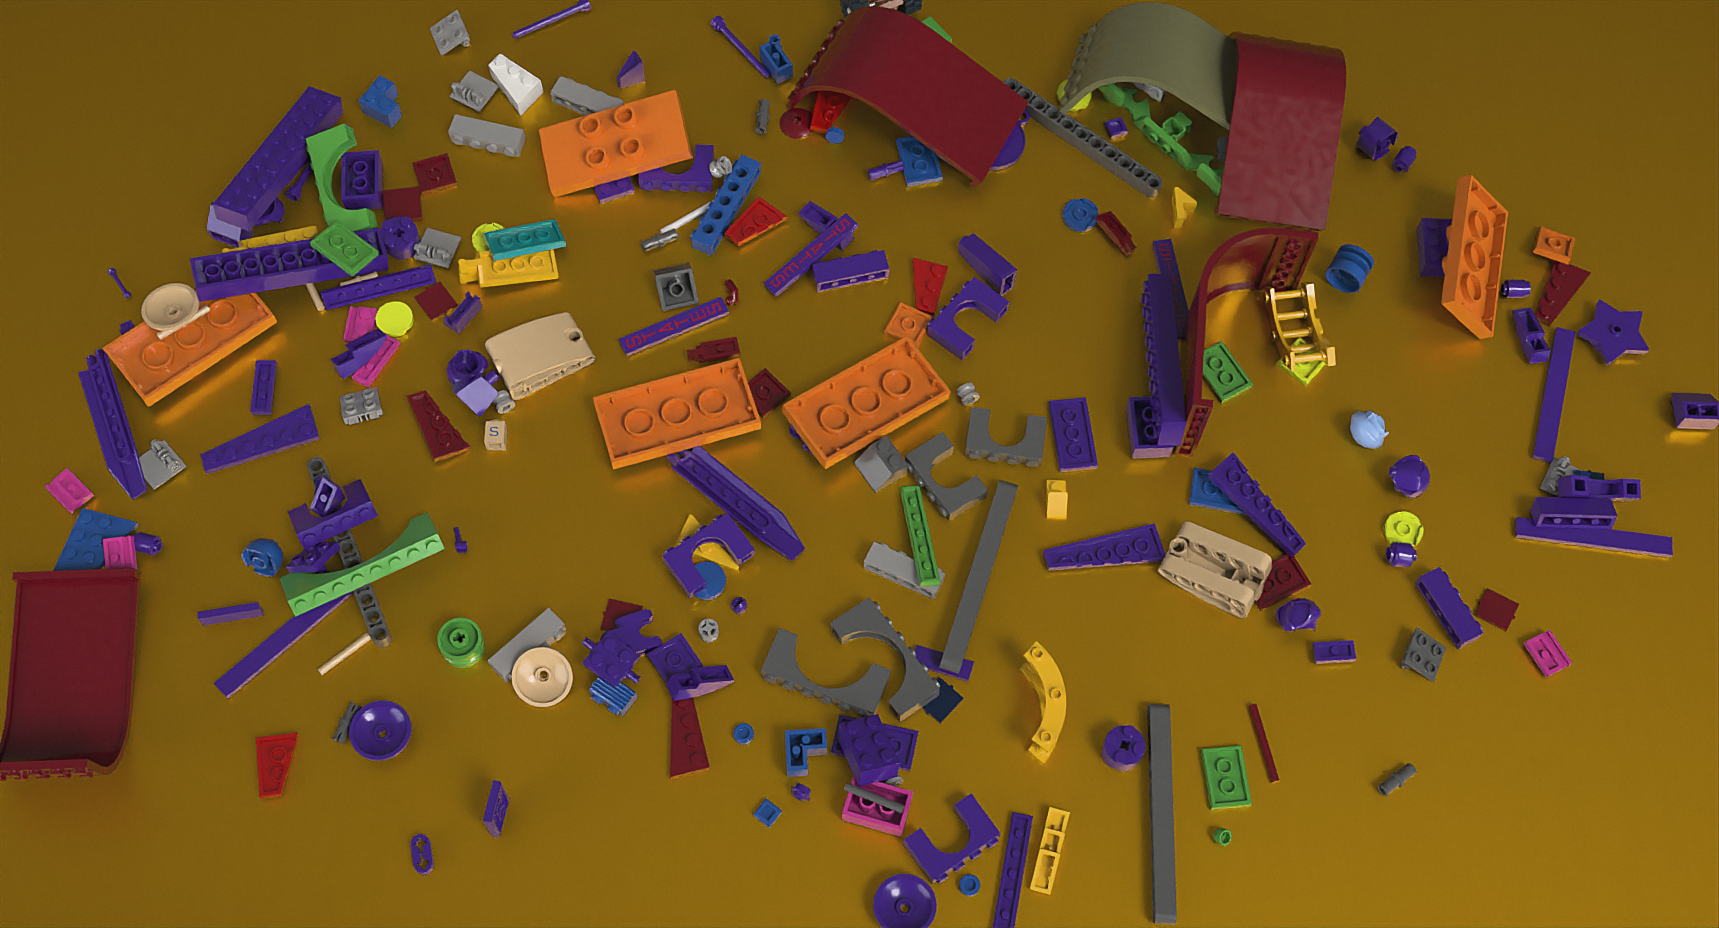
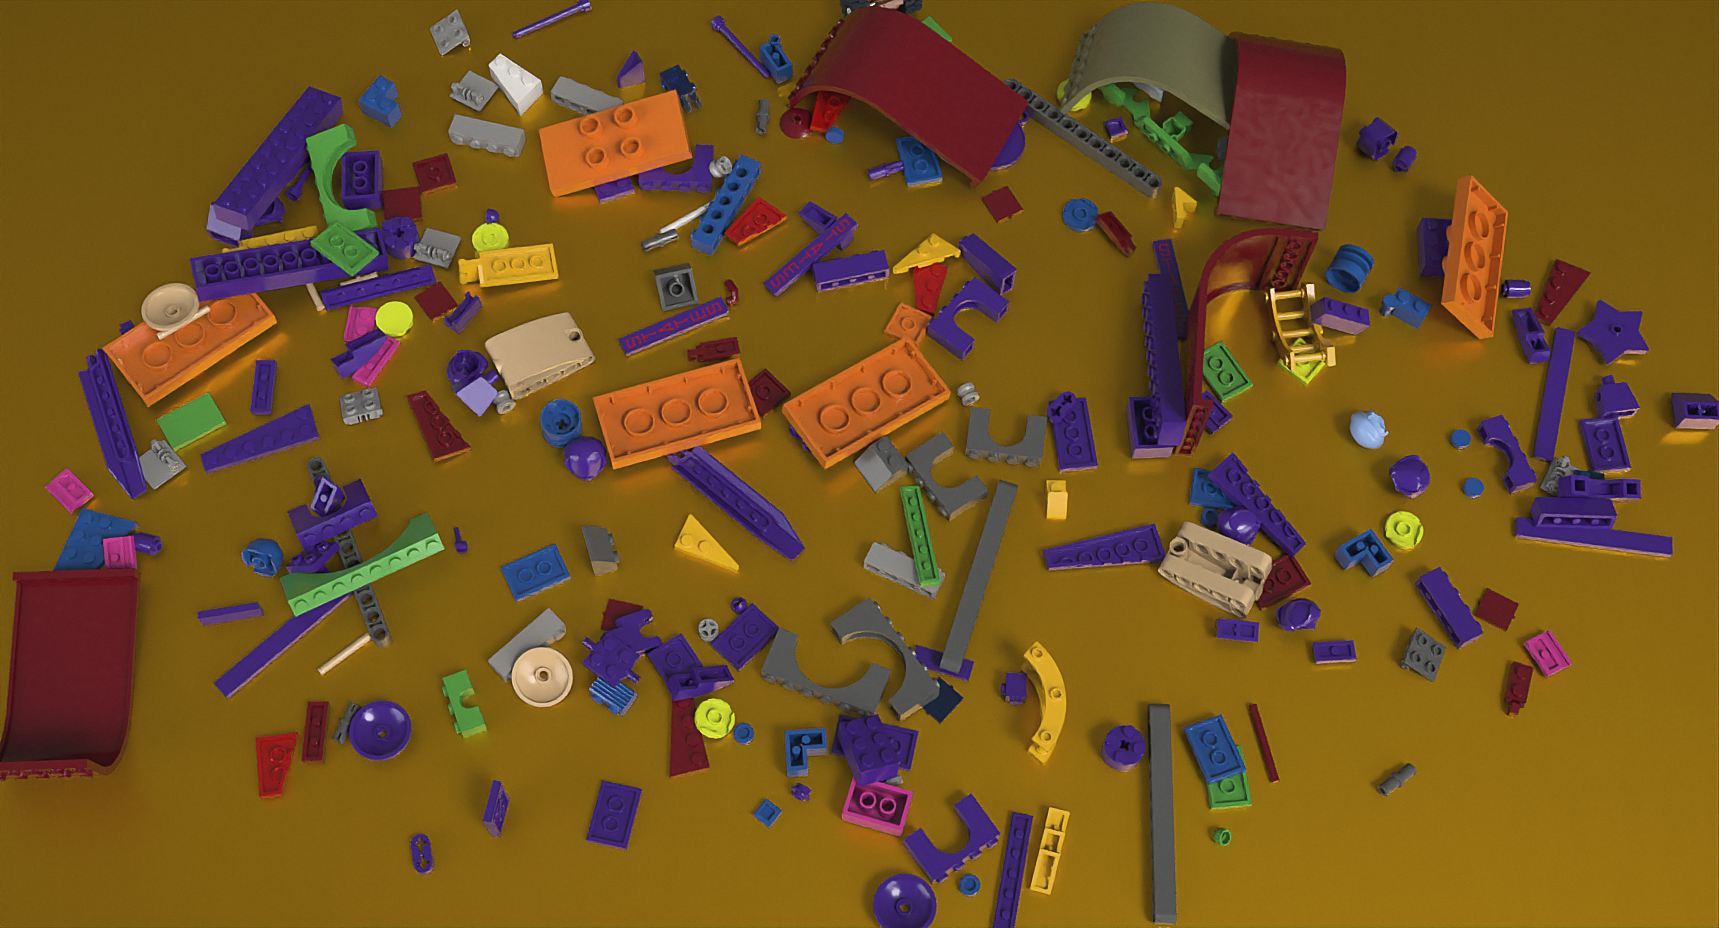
(112, 272): dark purple hinge -> none
(191, 421): none -> bright green tile
(315, 732): none -> dark red plate
(461, 642): bright green wheel -> none
(470, 720): none -> bright green arch
(492, 216): none -> dark purple hinge
(495, 435): tan brick -> none
(524, 239): teal tile -> none
(535, 572): none -> blue tile
(559, 414): none -> blue wheel
(585, 457): none -> dark purple helmet
(600, 549): none -> dark grey slope
(614, 815): none -> dark purple tile
(677, 79): none -> clear blue hinge
(714, 579): blue tile -> none
(714, 718): none -> neon yellow tile
(721, 531): dark purple arch -> none
(745, 637): none -> dark purple tile
(874, 797): dark grey bar -> none
(928, 252): none -> yellow wing
(1002, 204): none -> dark red piece
(1014, 688): none -> dark purple brick
(1058, 404): none -> dark purple beam
(1209, 517): none -> blue tile
(1214, 749): none -> blue tile
(1219, 415): none -> dark purple plate
(1237, 630): none -> dark purple hinge
(1238, 524): none -> dark purple helmet
(1339, 315): none -> dark purple brick
(1367, 550): none -> blue brick
(1400, 554): dark purple head -> none
(1405, 307): none -> blue hinge
(1460, 439): none -> blue tile
(1473, 488): none -> blue tile
(1497, 433): none -> dark purple arch
(1517, 687): none -> dark red hinge
(1553, 245): orange tile -> none
(1604, 445): none -> dark purple tile
(1615, 399): none -> dark purple torso

